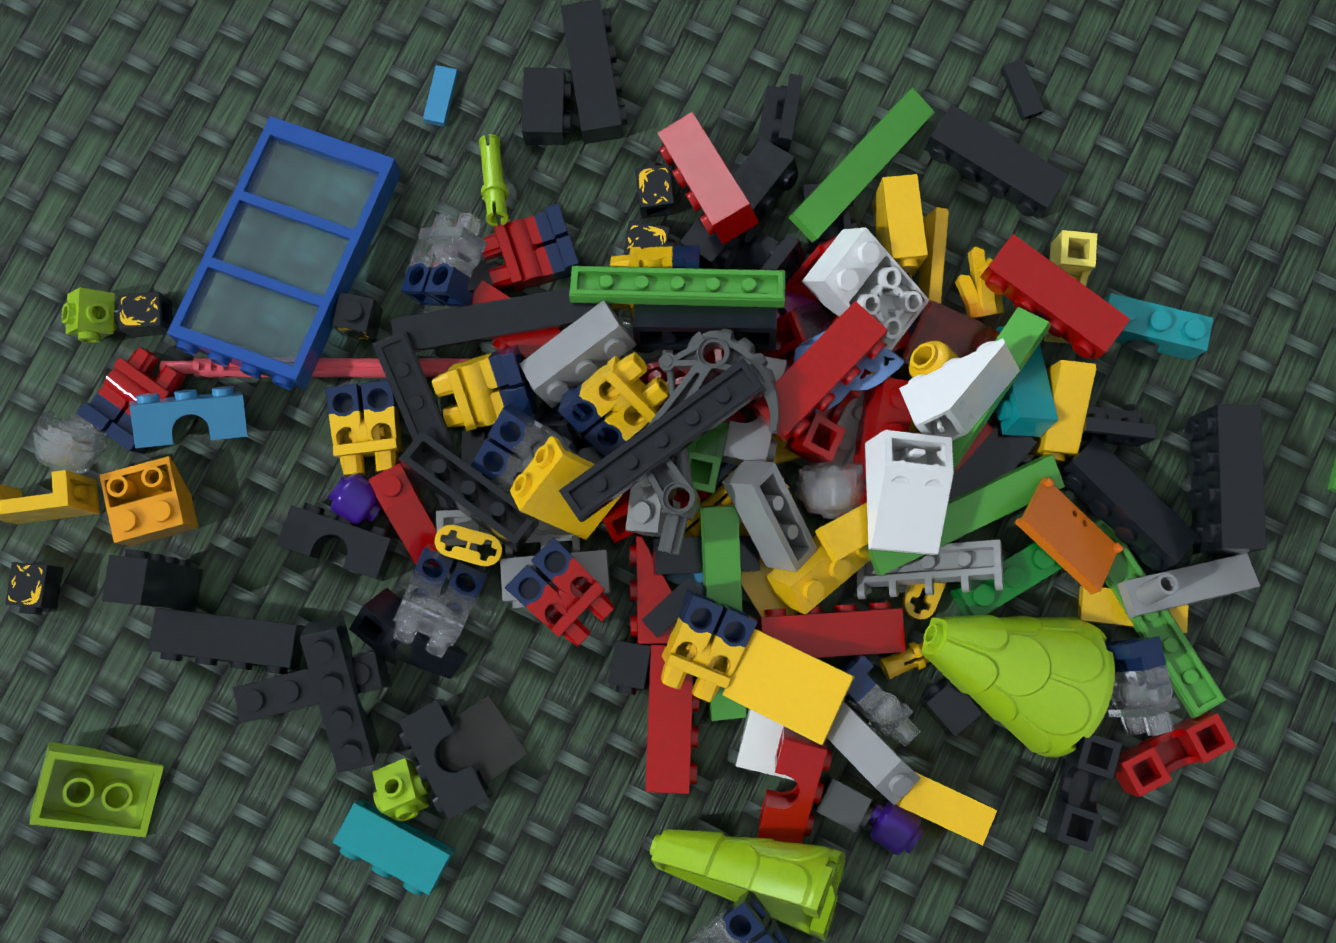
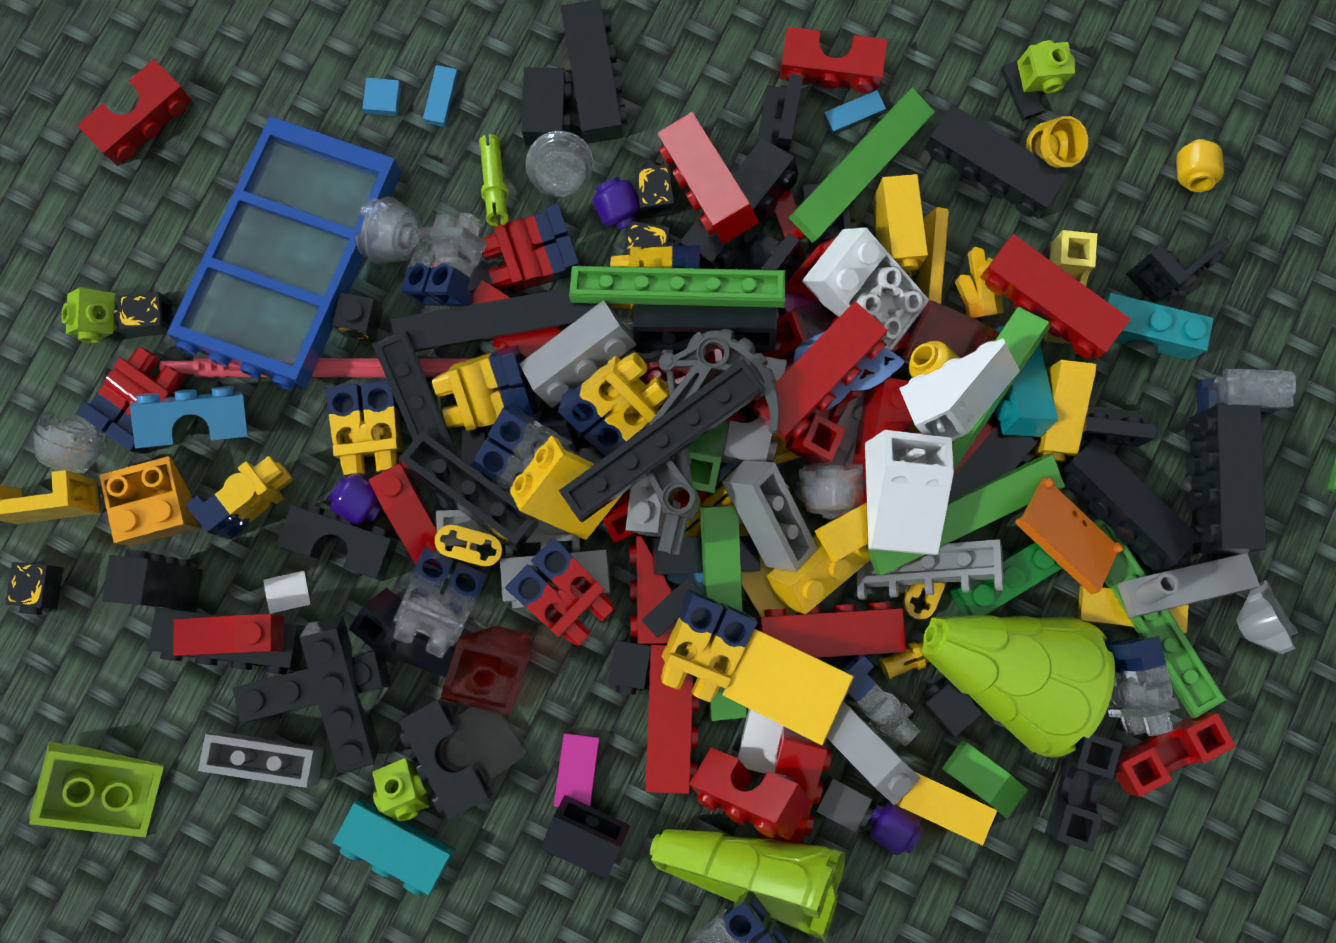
(158, 103): none -> red arch
(229, 635): none -> red slope
(241, 498): none -> yellow hips
(261, 759): none -> light grey brick
(286, 592): none -> white sticker
(381, 97): none -> dark azure tile
(388, 231): none -> clear cone
(487, 669): none -> clear red slope
(559, 164): none -> clear cone
(577, 768): none -> dark pink tile
(585, 837): none -> black brick
(616, 202): none -> dark purple head
(772, 806): none -> red arch
(783, 210): none -> red piece
(854, 112): none -> dark azure piece
(858, 70): none -> red arch
(984, 779): none -> bright green slope
(1046, 66): none -> lime brick
(1059, 141): none -> yellow helmet
(1163, 275): none -> black bracket
(1200, 165): none -> yellow head
(1248, 387): none -> clear hips
(1265, 621): none -> light grey piece

